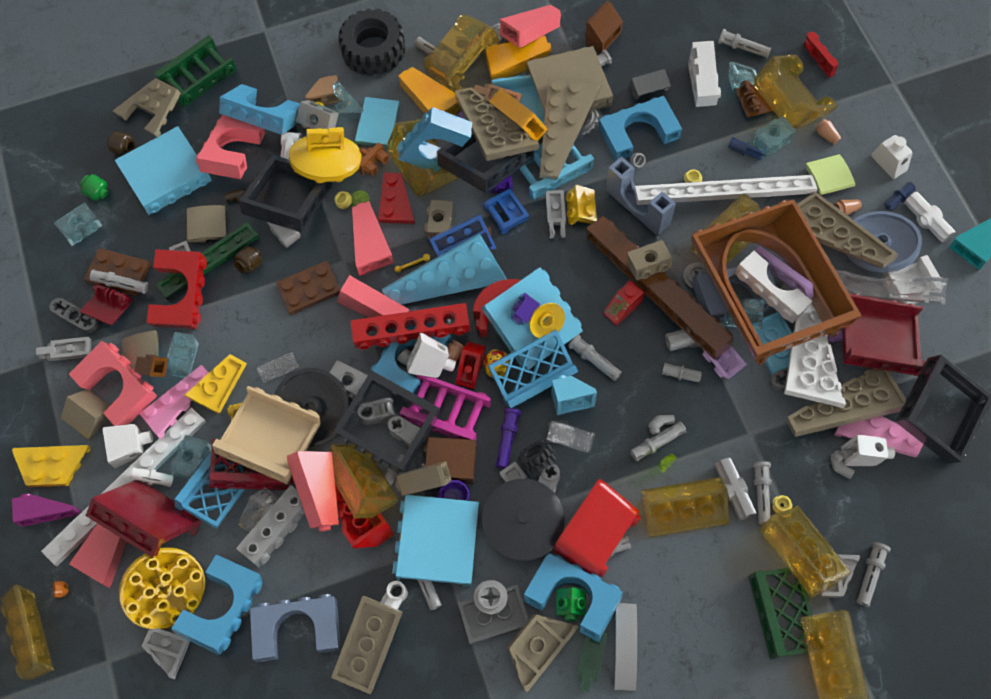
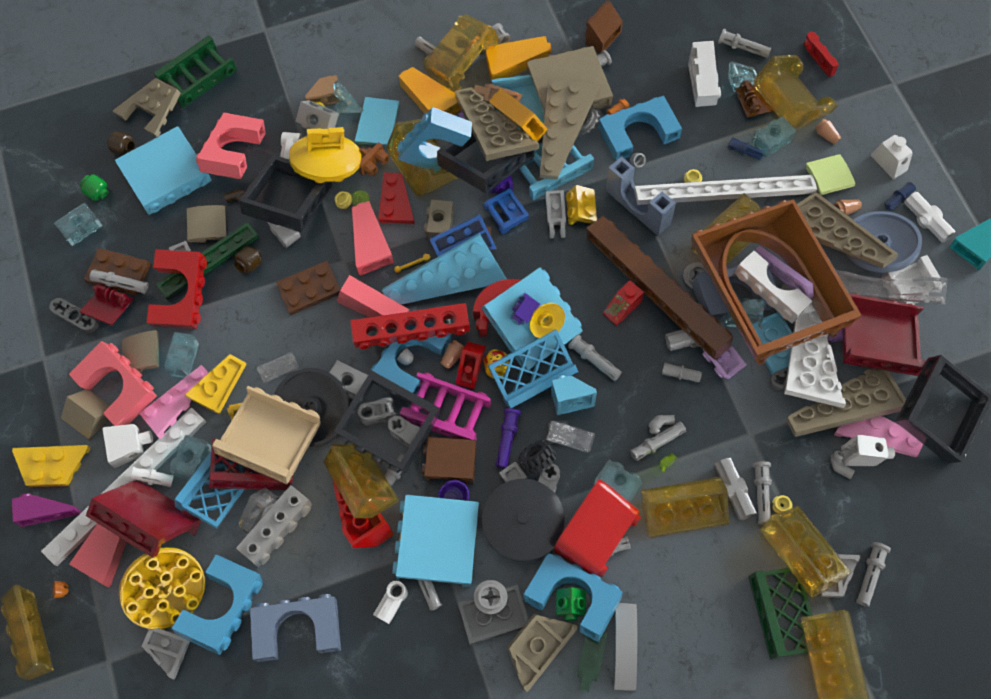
(65, 349): light grey hinge -> none
(151, 365): reddish brown brick -> none
(241, 106): dark azure arch -> none
(316, 487): coral slope -> none
(366, 25): black tyre -> none
(366, 644): dark tan plate -> none
(423, 478): dark tan slope -> none
(429, 358): white torso -> none
(530, 25): coral slope -> none
(615, 470): none -> clear light blue brick
(622, 104): none -> orange pin
(649, 83): dark grey hinge -> none
(654, 252): dark tan brick -> none

